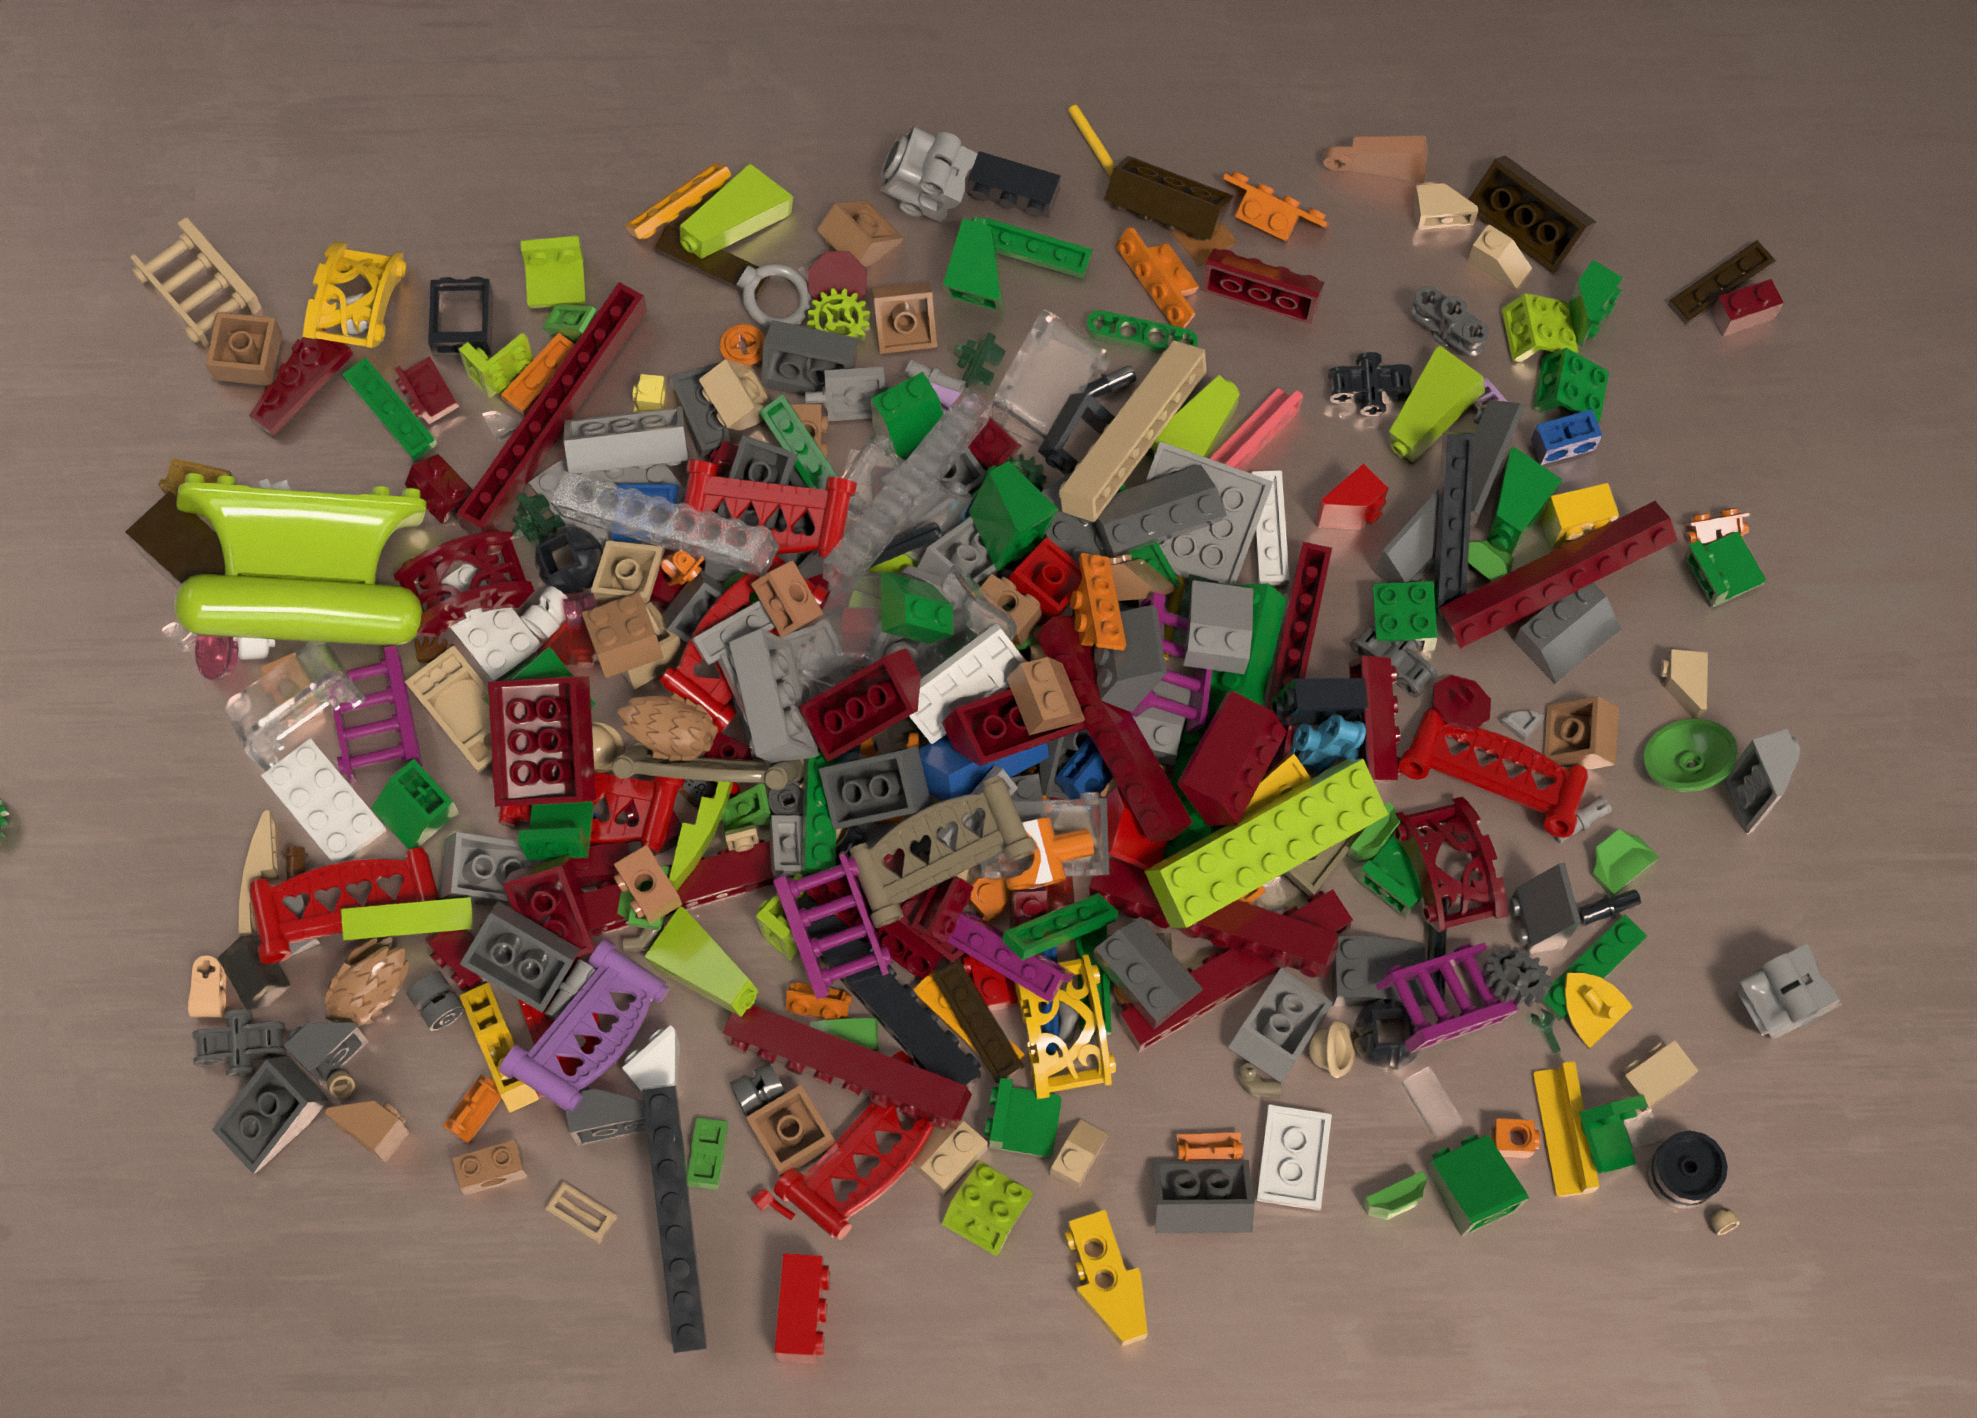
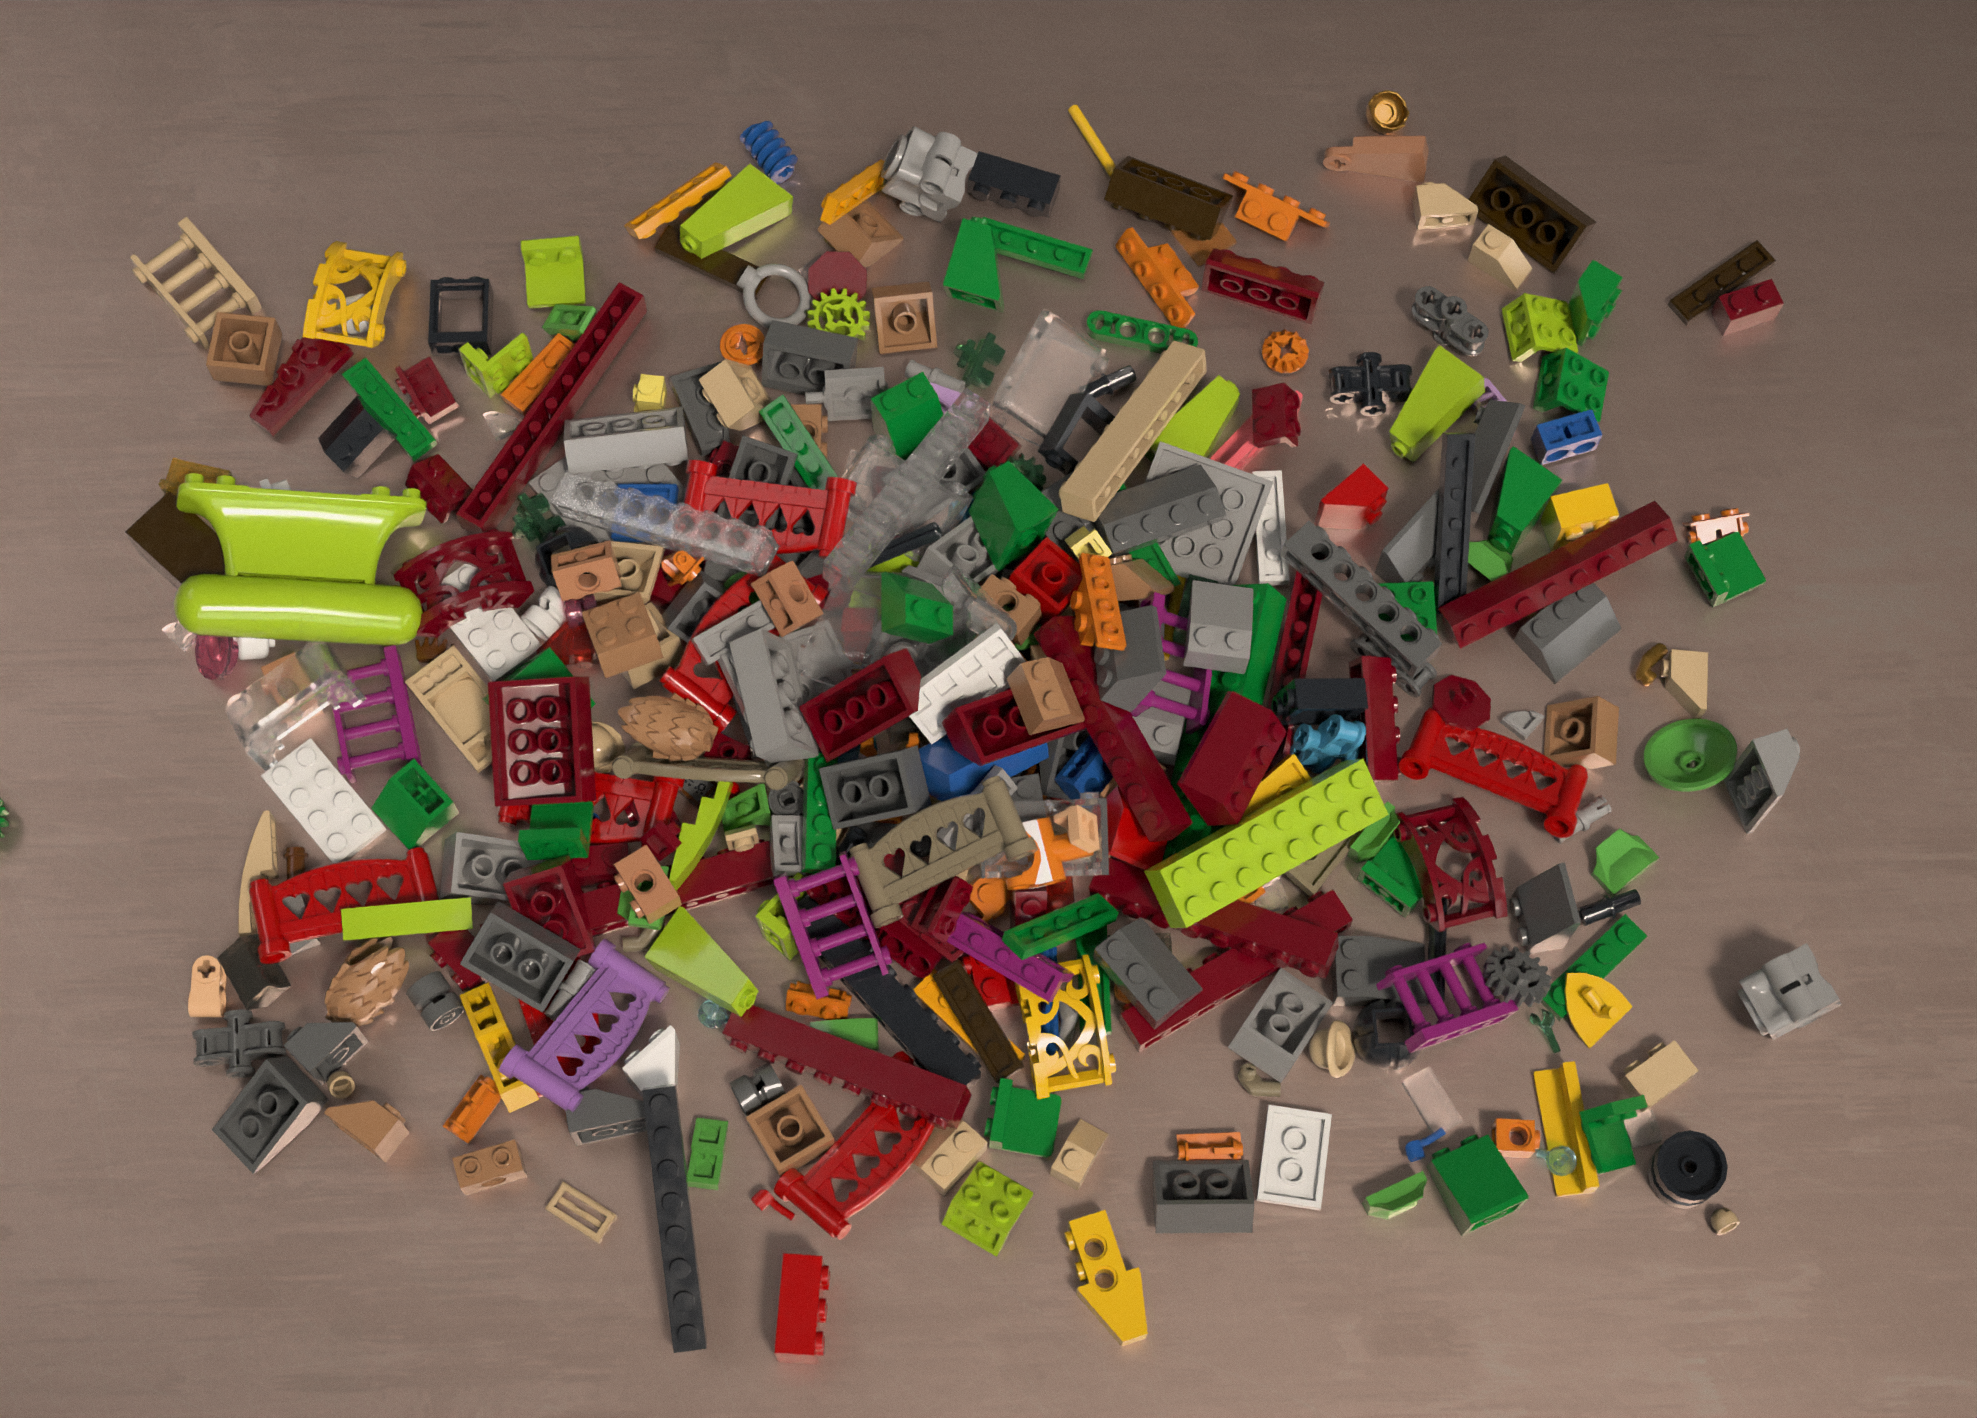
(356, 438): none -> black slope
(597, 559): none -> nougat brick
(662, 839): none -> dark red tile
(712, 1014): none -> clear light blue piece
(769, 151): none -> blue piece
(852, 193): none -> light orange plate
(1081, 827): none -> light nougat bracket
(1087, 542): none -> light yellow brick
(1275, 416): none -> dark red bracket
(1289, 362): none -> orange gear
(1364, 614): none -> dark grey brick
(1387, 112): none -> pearl gold hair
(1414, 1148): none -> blue hand
(1559, 1160): none -> clear light blue piece
(1647, 661): none -> pearl gold arm

